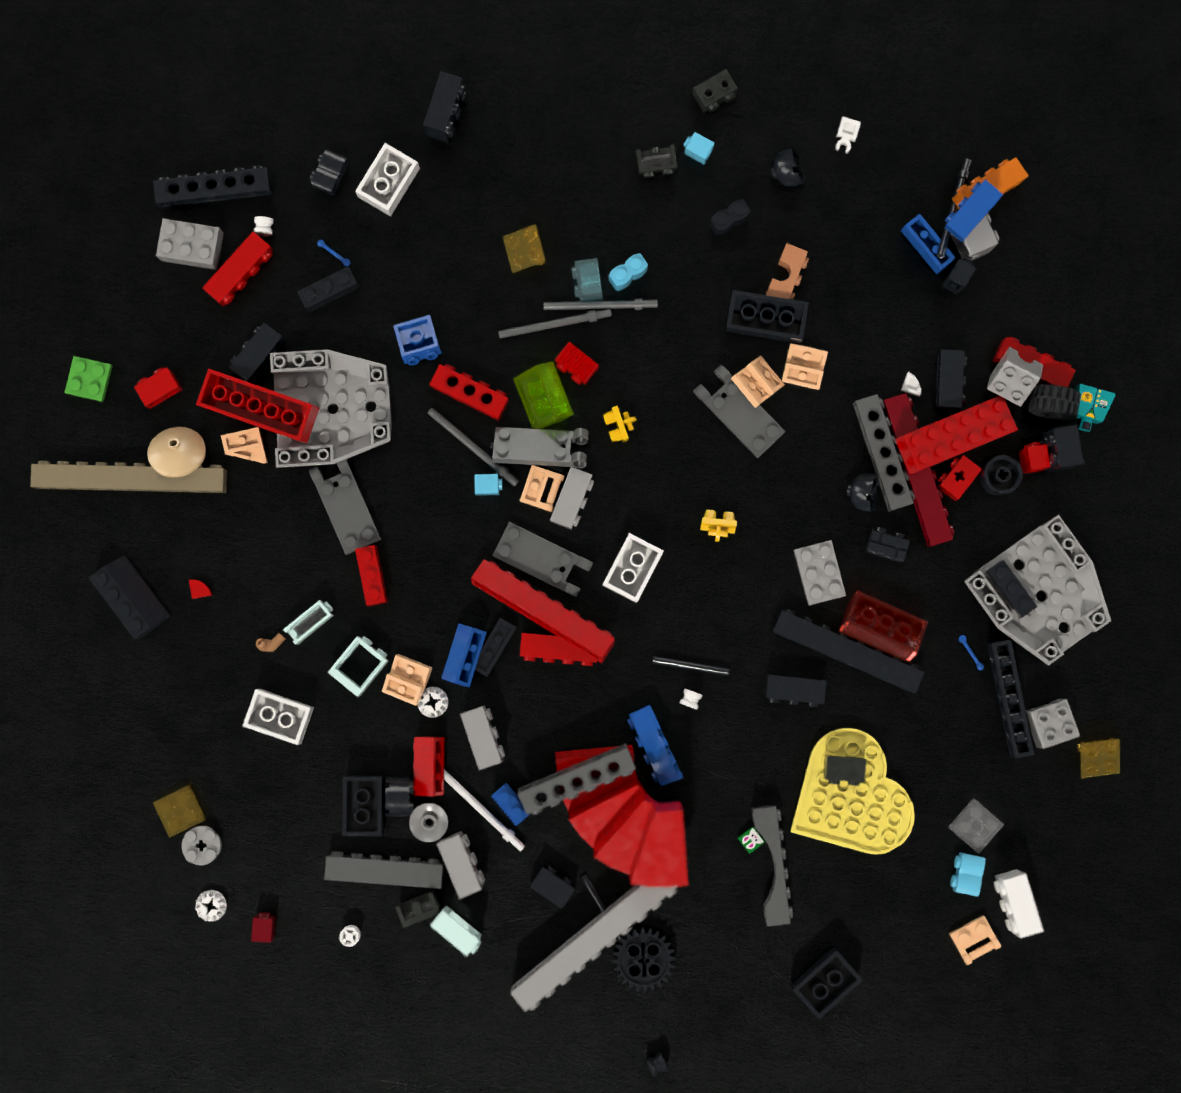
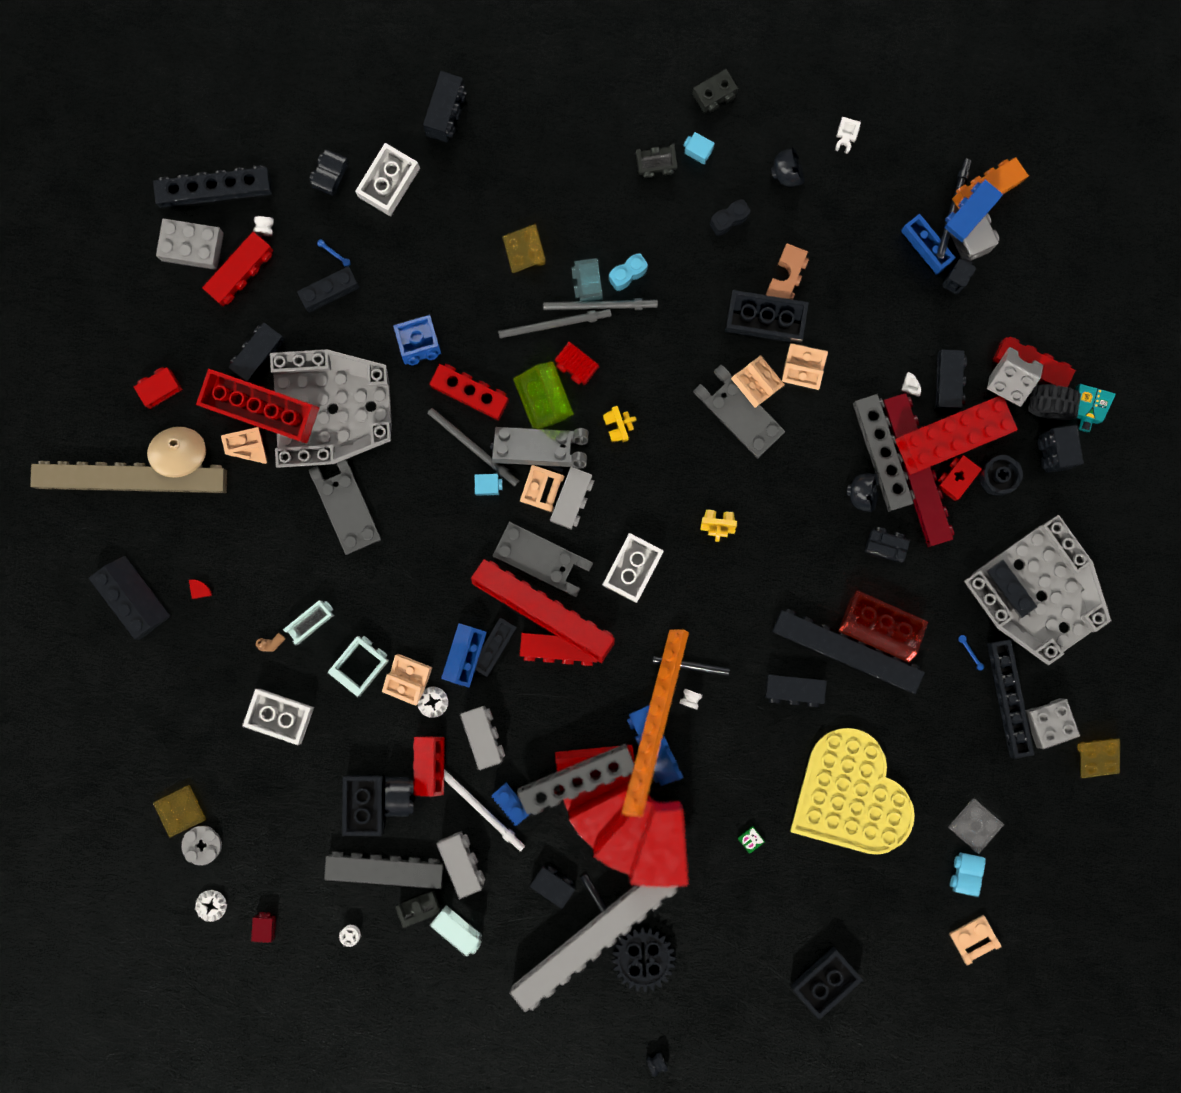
(88, 379): bright green plate -> none
(371, 575): red brick -> none
(426, 832): light grey dish -> none
(655, 723): none -> orange plate
(776, 904): dark grey arch -> none
(819, 572): light grey plate -> none
(844, 769): pearl dark grey brick -> none
(1018, 903): white brick -> none
(1034, 457): red brick -> none

